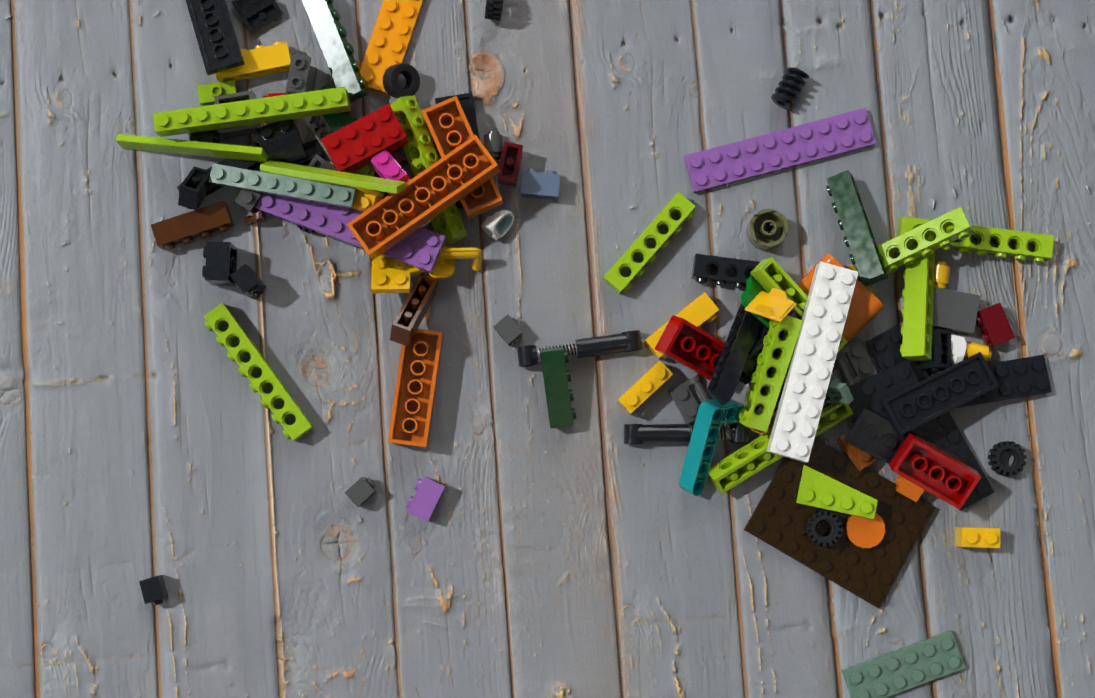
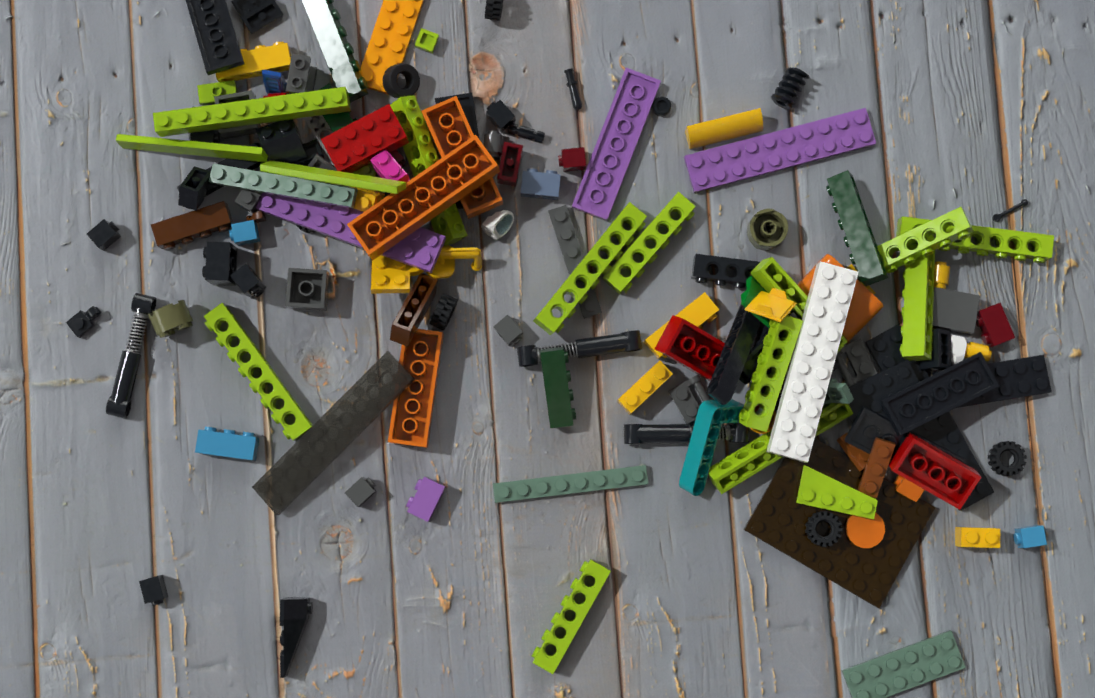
(81, 322): none -> black plate
(104, 234): none -> black brick
(120, 401): none -> black piece
(169, 318): none -> olive brick
(227, 444): none -> dark azure brick
(244, 233): none -> dark azure brick
(274, 82): none -> blue slope
(294, 618): none -> black wedge
(307, 289): none -> dark grey brick
(333, 433): none -> clear smoke plate
(426, 40): none -> lime plate
(443, 311): none -> black tyre
(500, 115): none -> black brick
(526, 132): none -> black axle
(551, 662): none -> lime brick
(570, 483): none -> sand green plate
(572, 159): none -> dark red brick
(572, 255): none -> dark grey plate
(576, 101): none -> black piece
(616, 144): none -> medium lavender plate
(629, 215): none -> lime brick
(661, 106): none -> black tile
(724, 128): none -> yellow brick
(876, 467): none -> dark orange plate
(997, 217): none -> black hinge
(1030, 536): none -> dark azure brick

